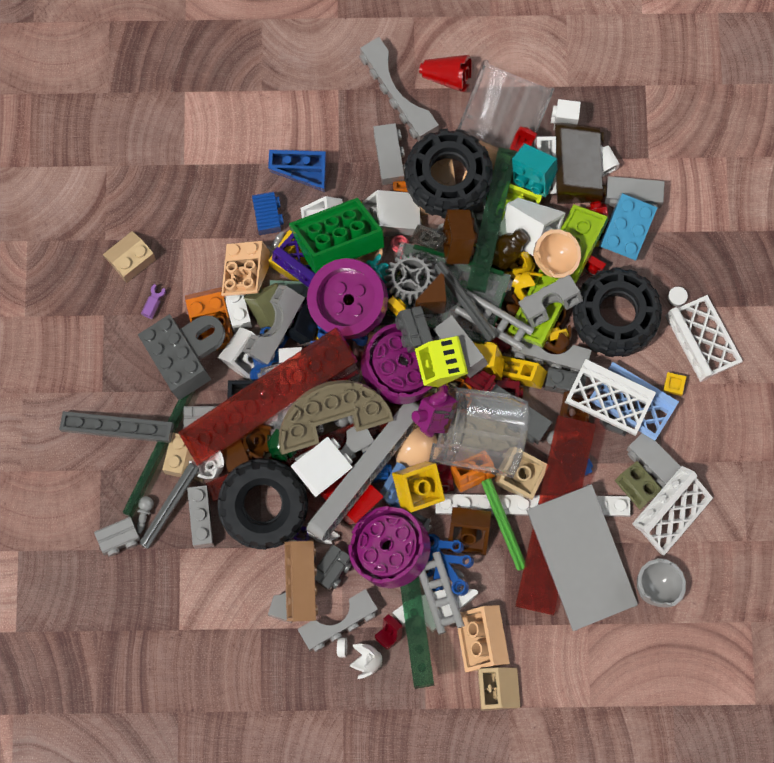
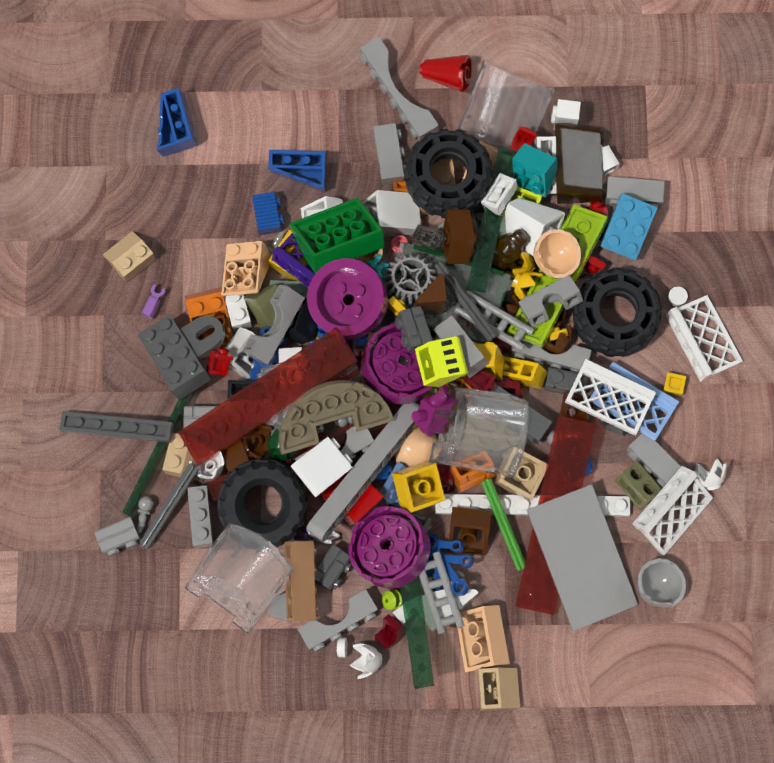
(175, 124): none -> blue wedge
(219, 361): none -> red bracket
(241, 574): none -> clear windscreen
(392, 599): none -> lime wheel
(500, 193): none -> white slope
(712, 479): none -> white piece

